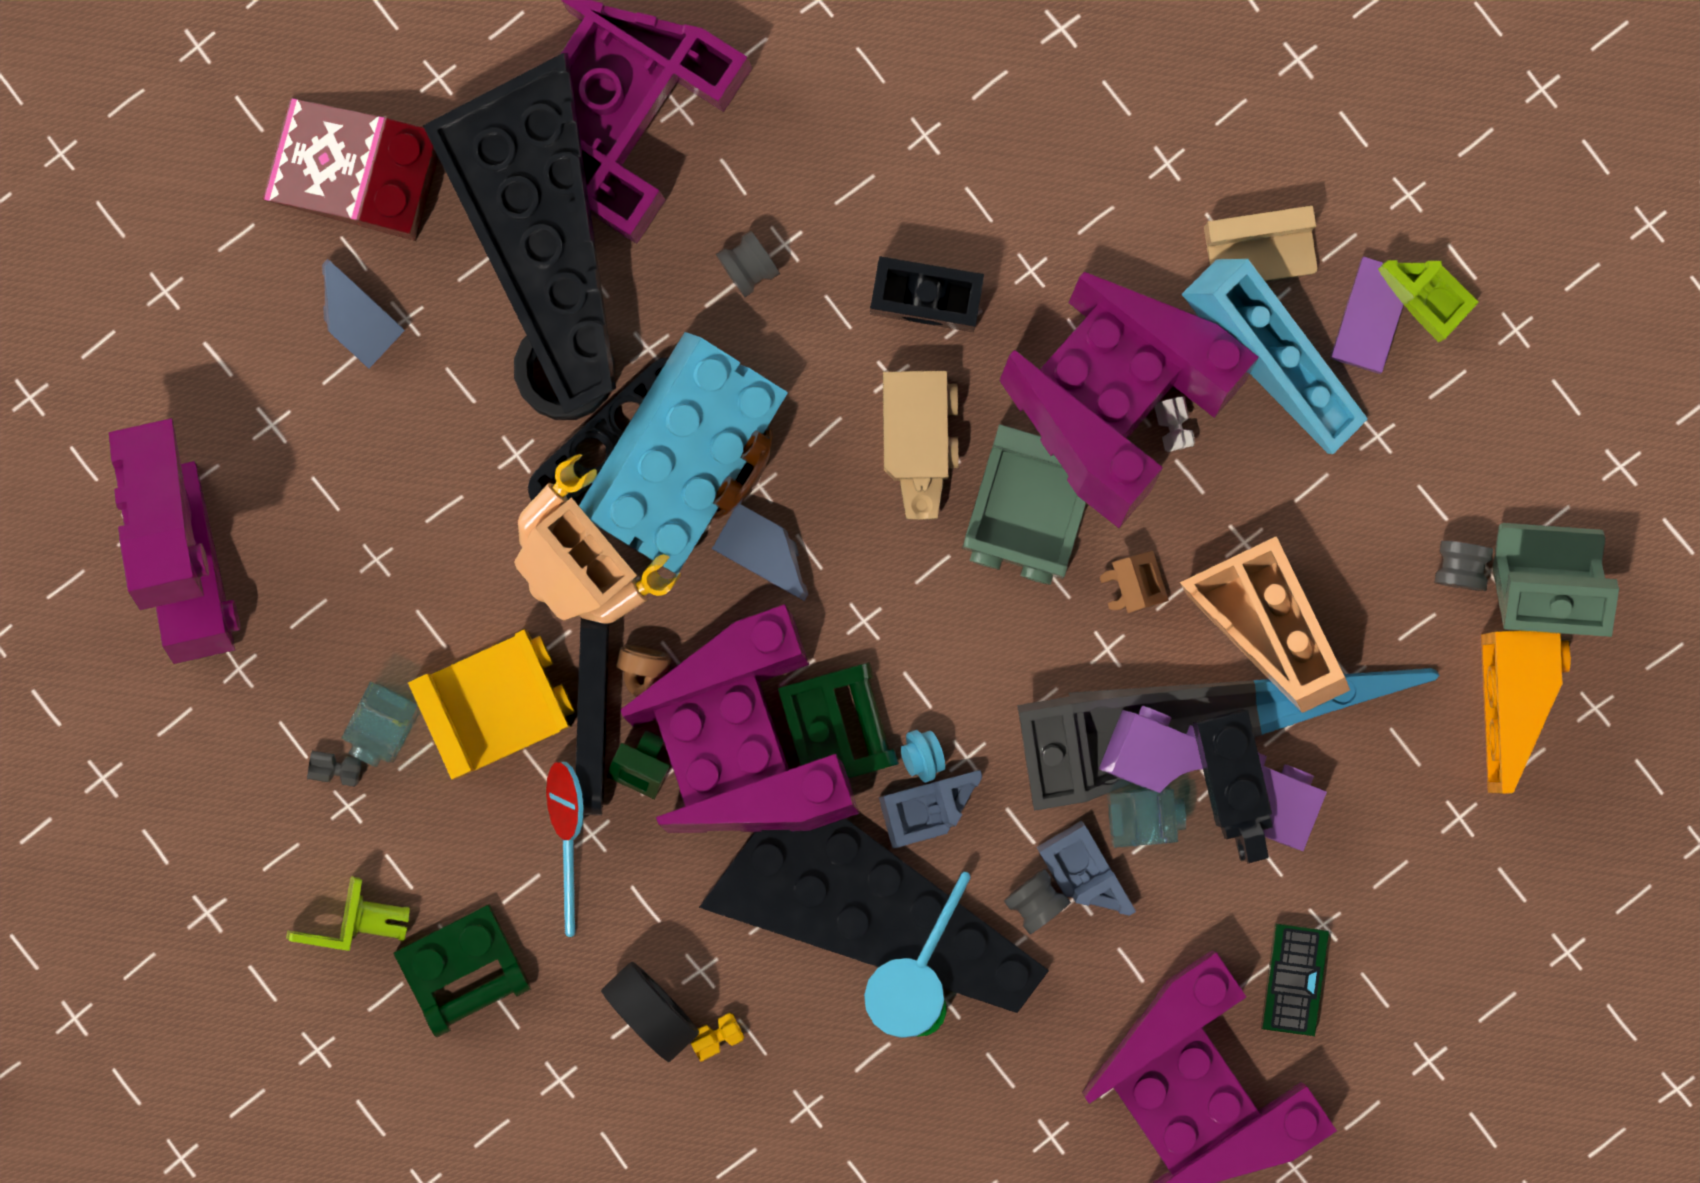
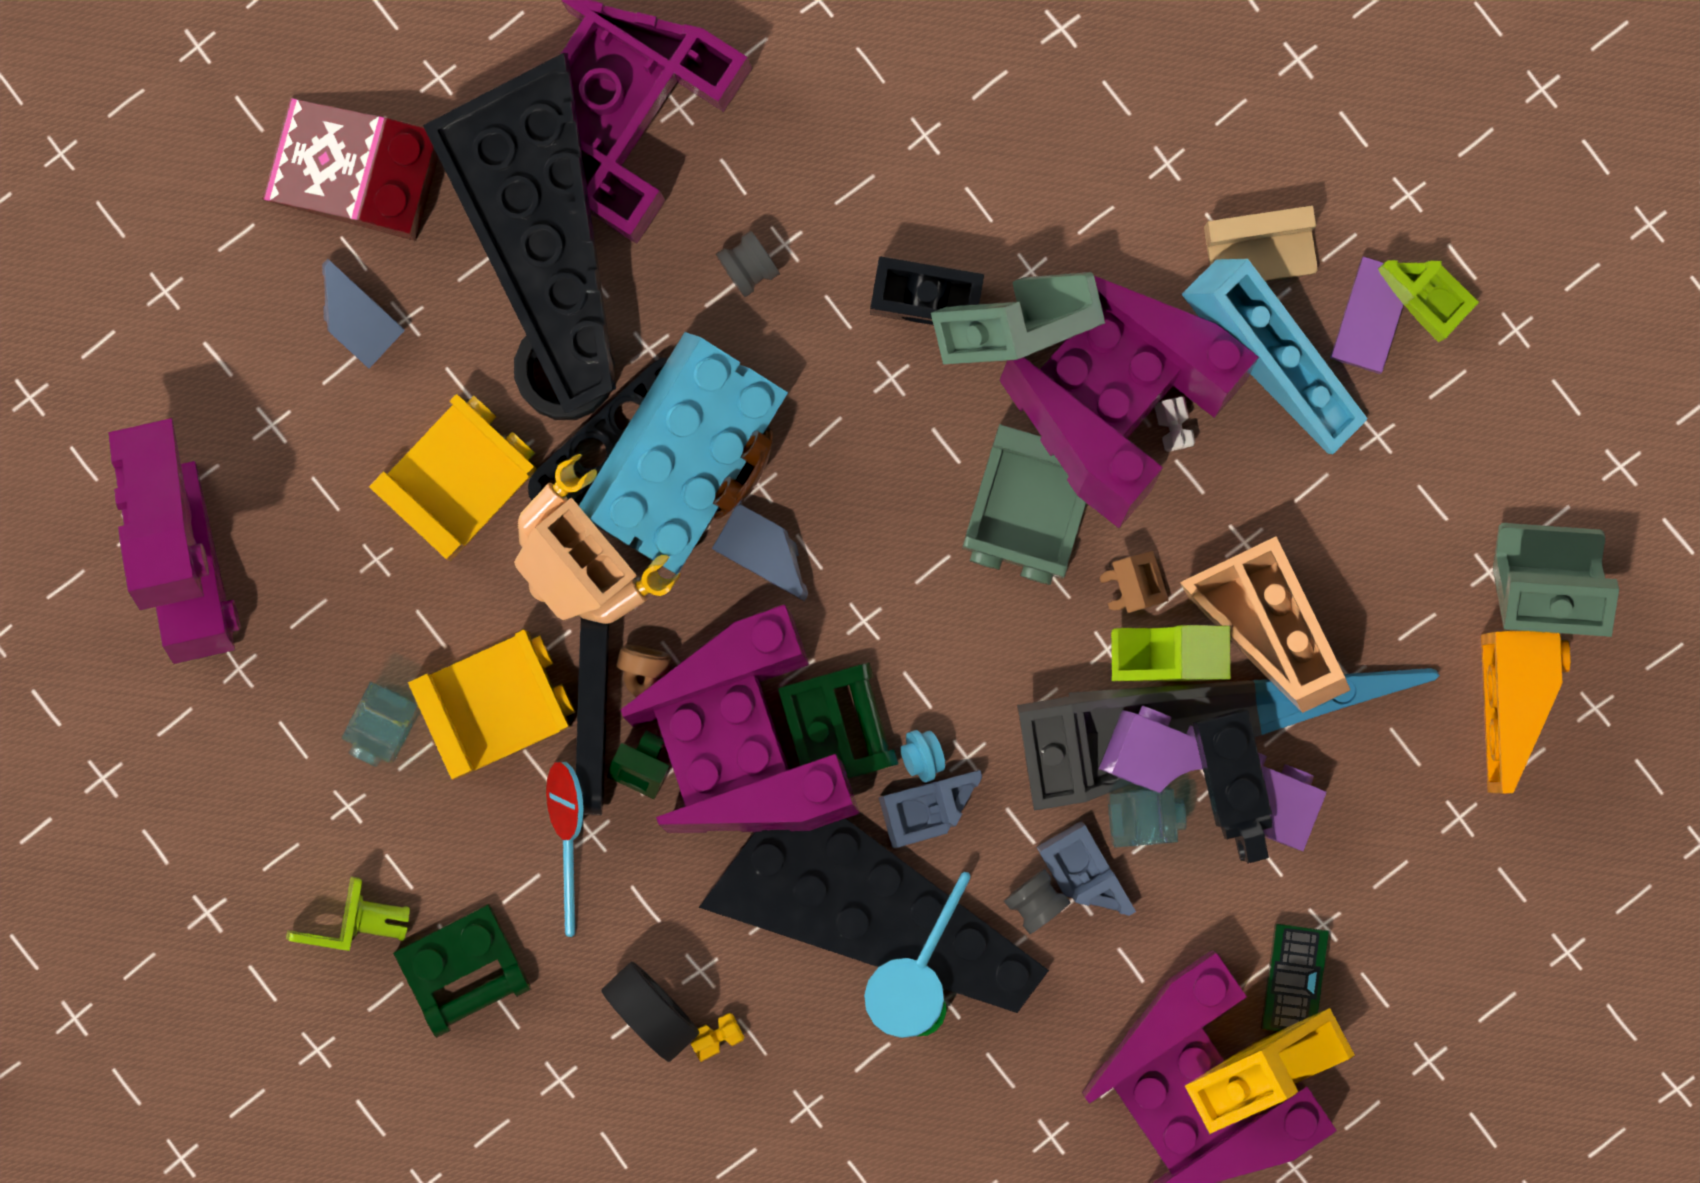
(324, 767): dark grey piece -> none
(456, 477): none -> yellow panel
(917, 437): tan hinge -> none
(1045, 314): none -> sand green panel
(1171, 653): none -> lime panel
(1268, 1070): none -> yellow panel
(1463, 565): dark grey wheel -> none

